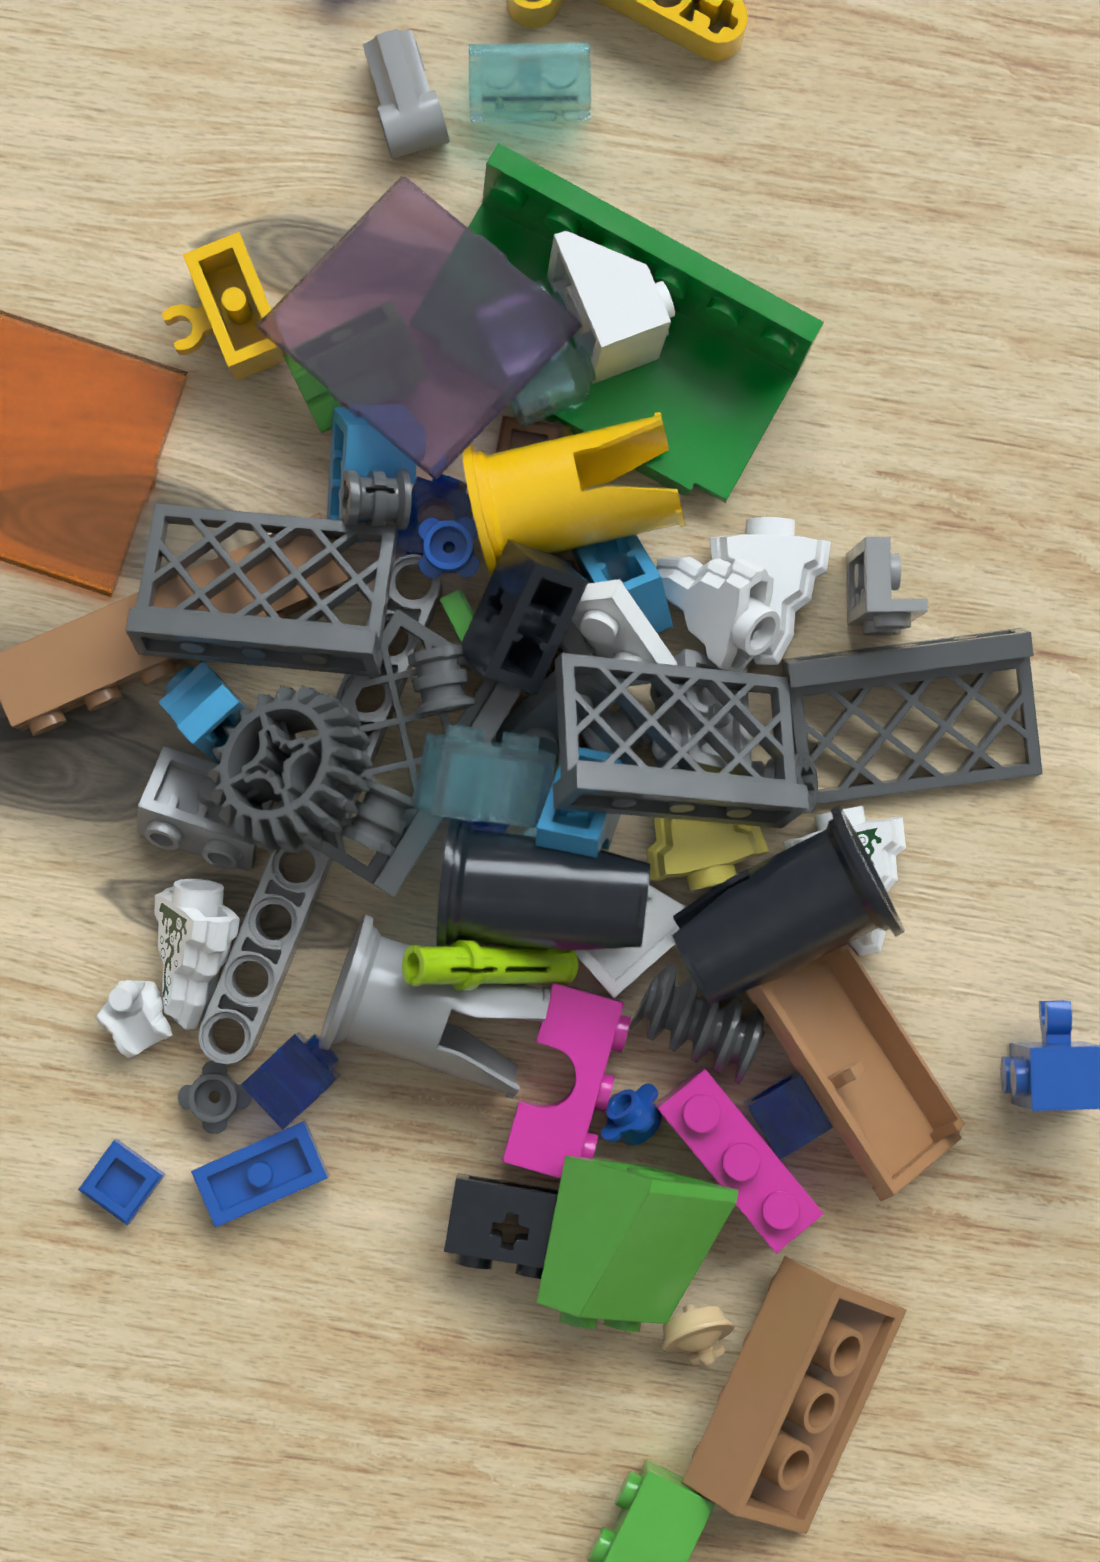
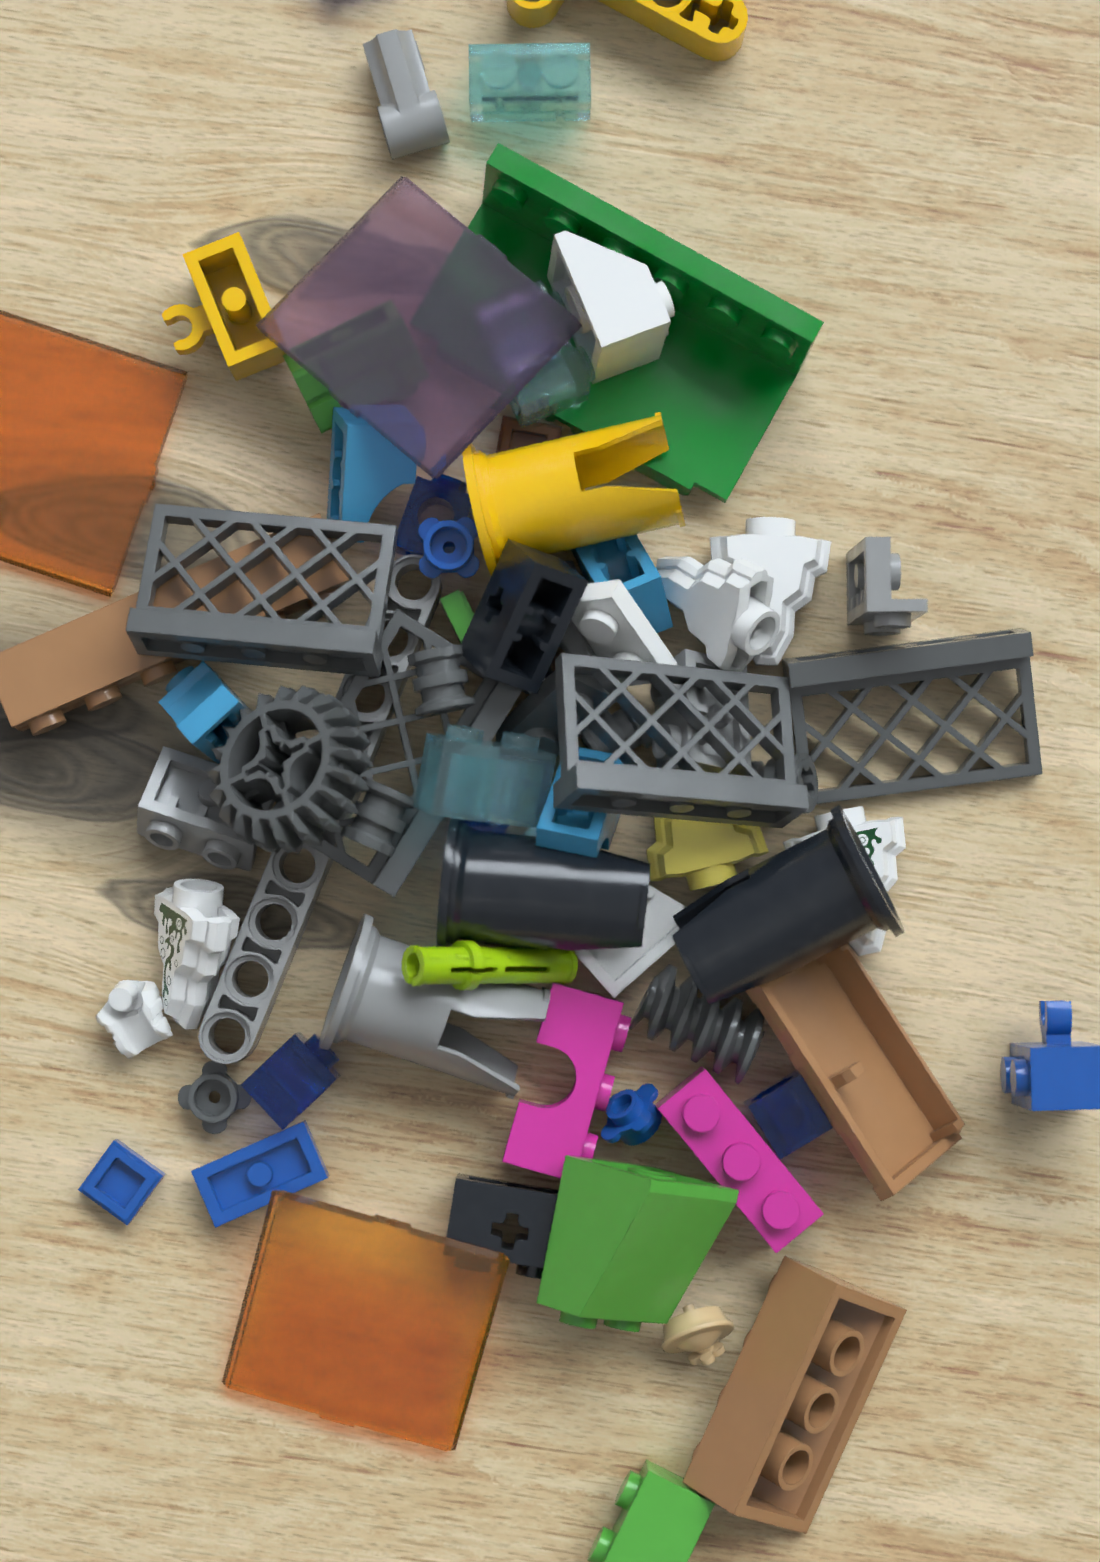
(364, 1320): none -> clear orange piece
(376, 498): dark grey bush -> none

